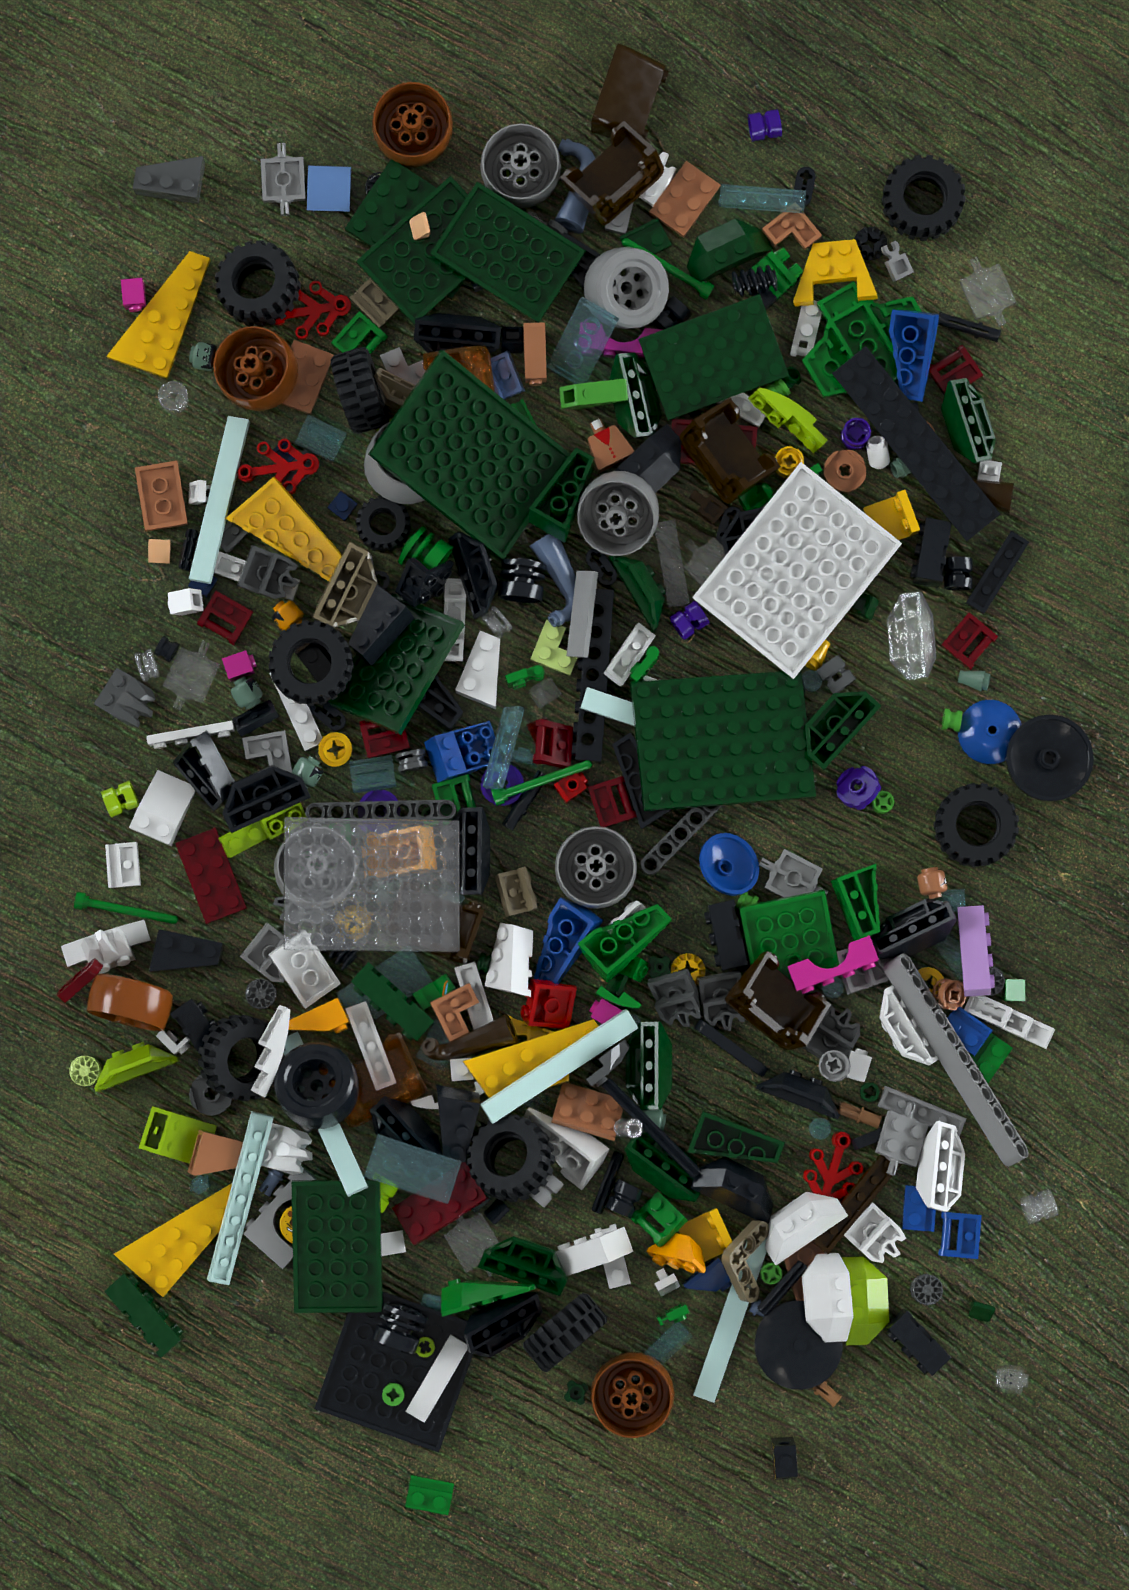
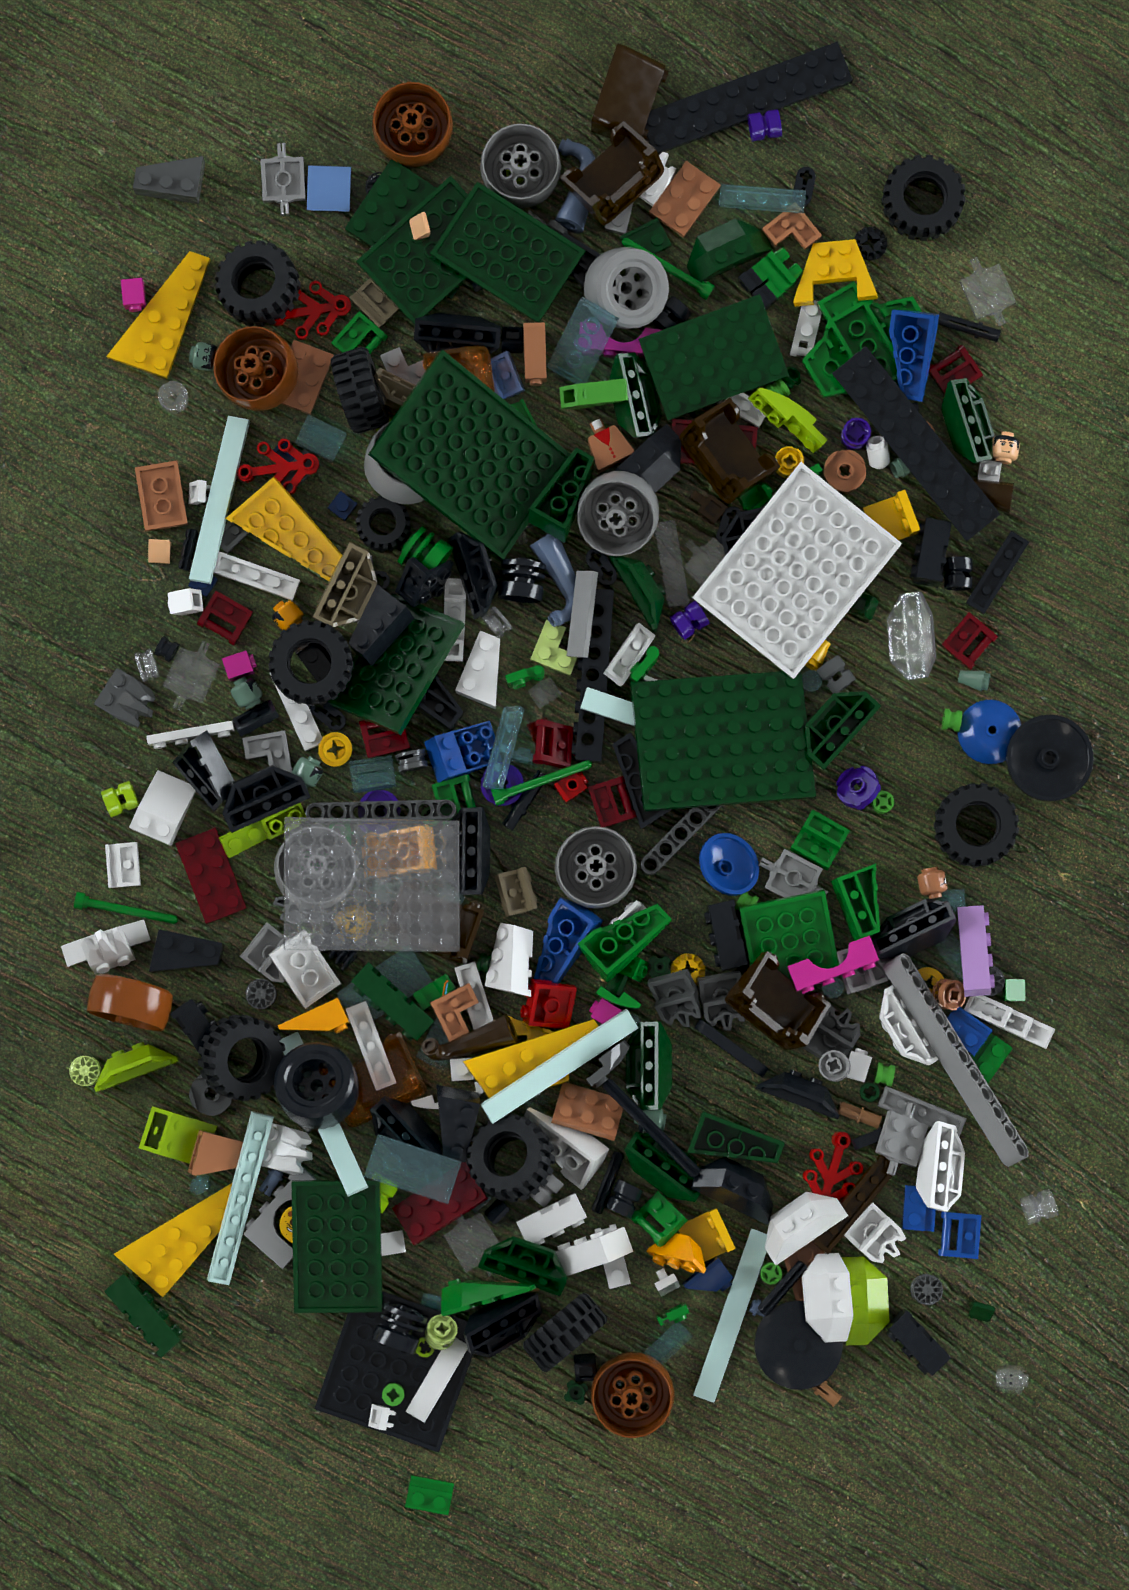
(79, 980): dark red beam -> none
(169, 1041): white bracket -> none
(267, 573): dark grey plate -> none
(274, 1042): white slope -> none
(379, 1417): none -> white tile
(441, 1332): none -> yellowish green wheel
(552, 1220): none -> white wedge
(585, 1367): none -> black slope
(630, 1128): clear bush -> none
(754, 281): black piece -> none
(755, 1234): dark tan beam -> none
(756, 92): none -> black plate
(784, 1458): black torso -> none
(819, 840): none -> green slope
(819, 1128): clear light blue plate -> none
(884, 1074): none -> bright green wheel
(897, 265): light grey plate -> none
(1005, 448): none -> light nougat head

